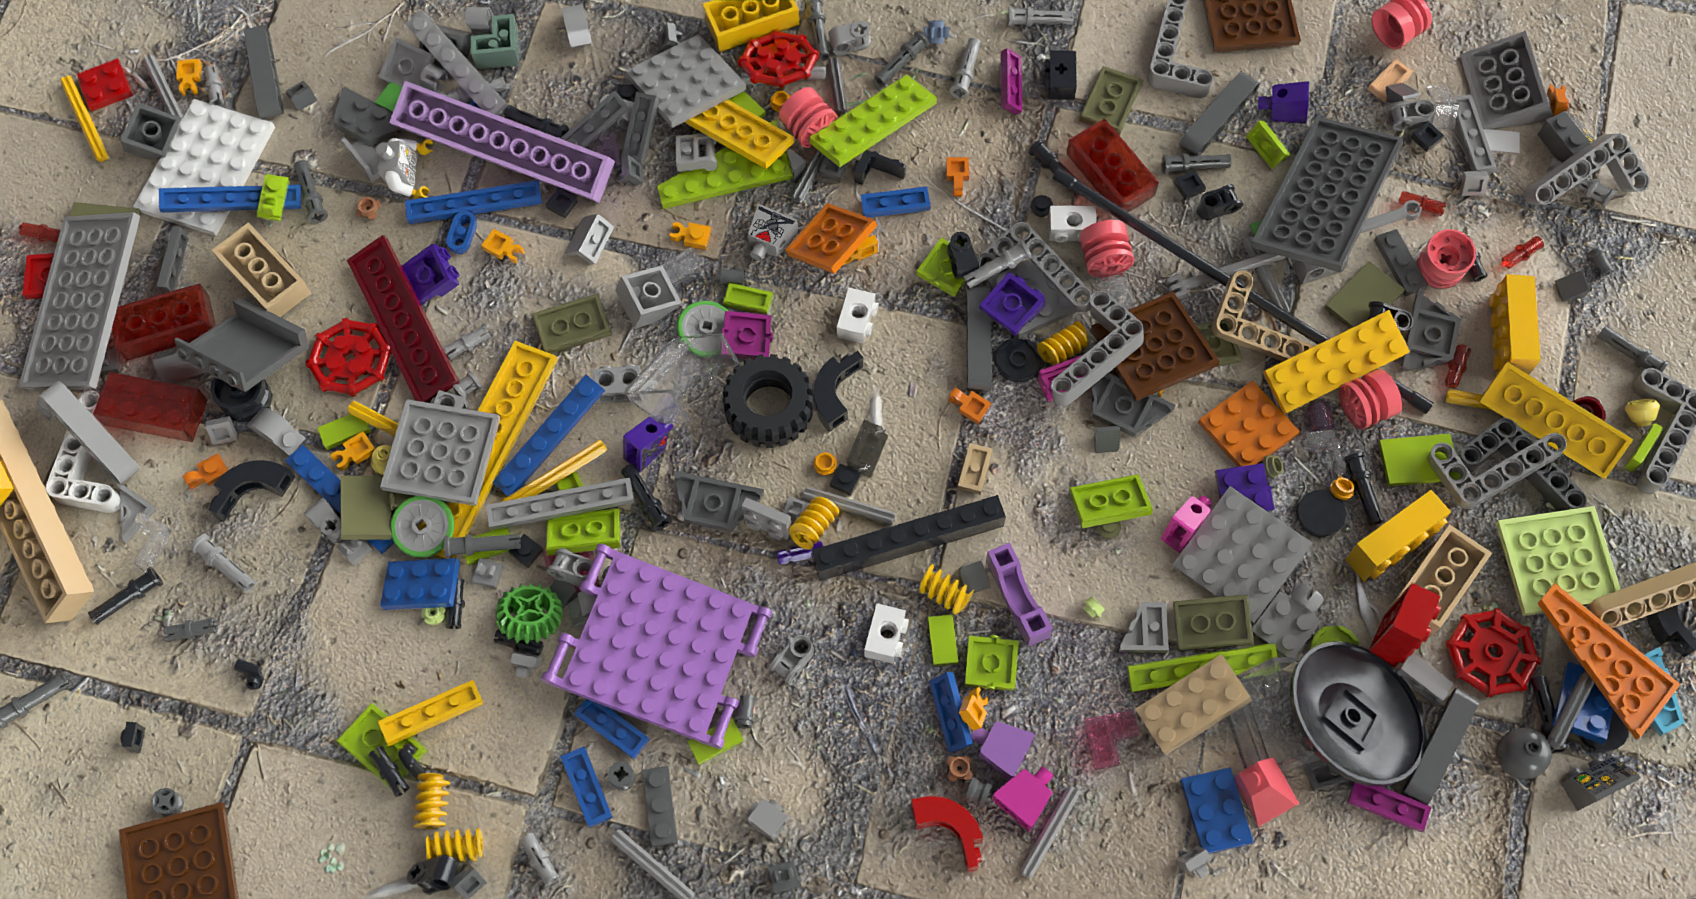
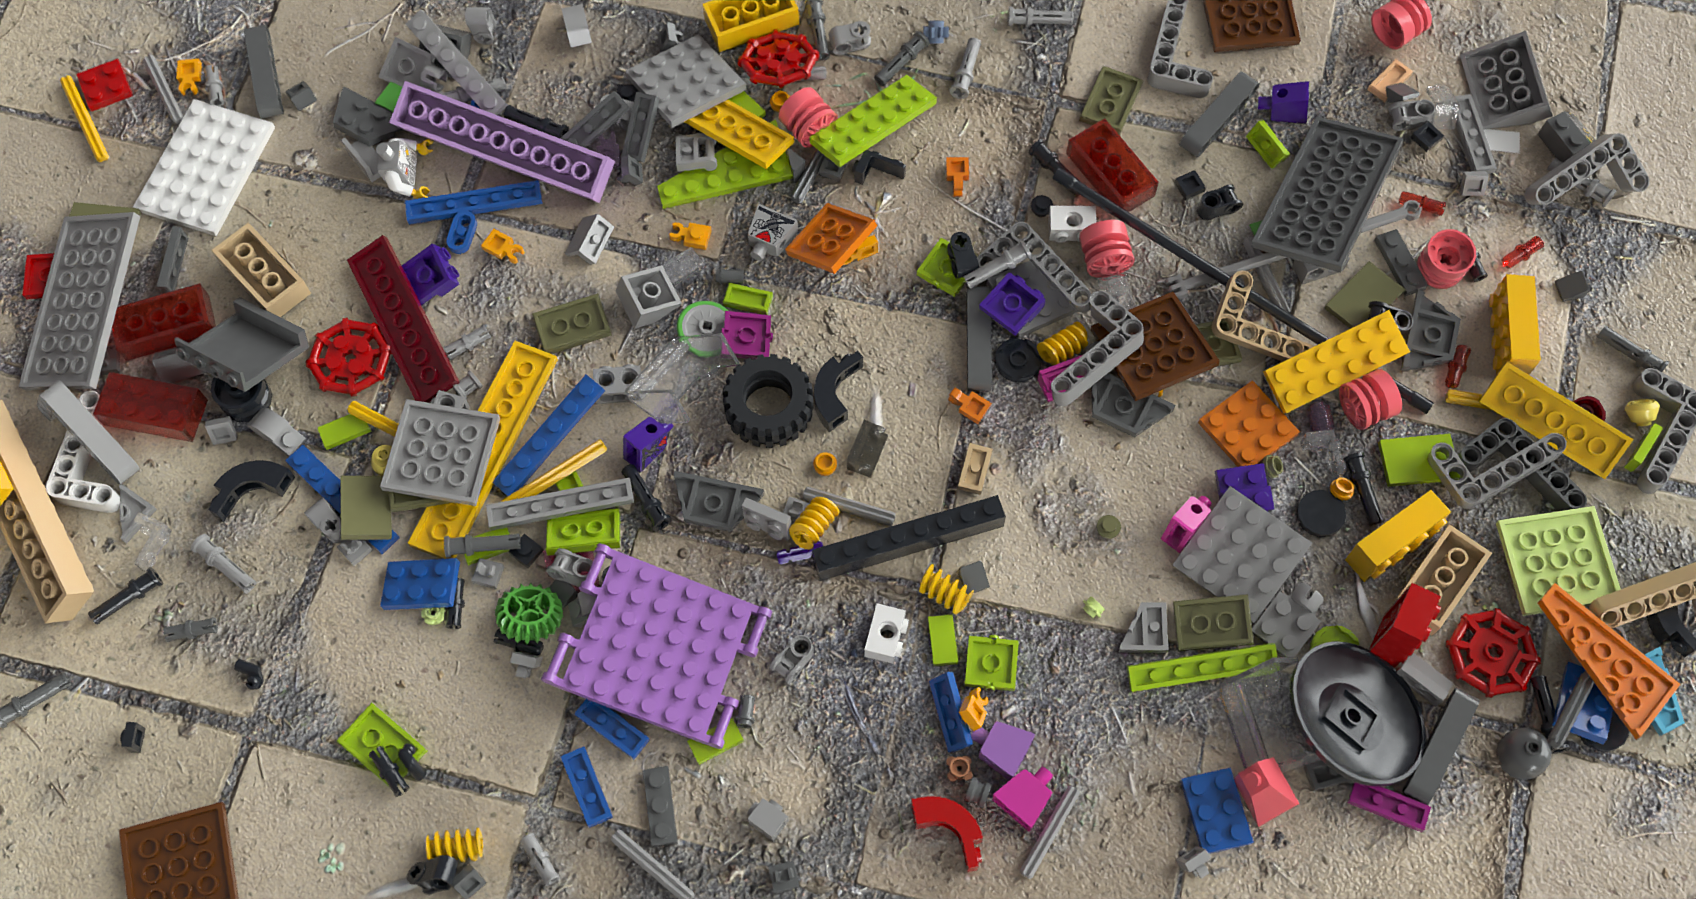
(41, 232): clear red axle -> none
(149, 132): dark grey slope -> none
(162, 799): dark grey wheel -> none
(209, 471): orange plate -> none
(220, 198): blue plate -> none
(273, 197): lime plate -> none
(312, 199): dark grey pin -> none
(357, 449): light orange plate -> none
(368, 202): nougat plate -> none
(413, 513): light grey wheel -> none
(430, 712): yellow plate -> none
(430, 799): yellow piece -> none
(498, 48): sand green brick -> none
(561, 203): black plate -> none
(625, 779): dark grey wheel -> none
(837, 86): dark grey axle -> none
(845, 479): black plate -> none
(857, 303): white brick -> none
(895, 202): blue plate -> none
(1011, 81): magenta plate -> none
(1026, 612): medium lavender arch -> none
(1061, 75): black brick -> none
(1103, 733): clear pink plate -> none
(1107, 439): dark grey slope -> none
(1110, 501): lime tile -> none
(1185, 162): dark grey pin -> none
(1193, 704): tan brick -> none
(1558, 99): orange plate -> none
(1598, 781): dark grey slope -> none
(1601, 261): dark grey pin -> none

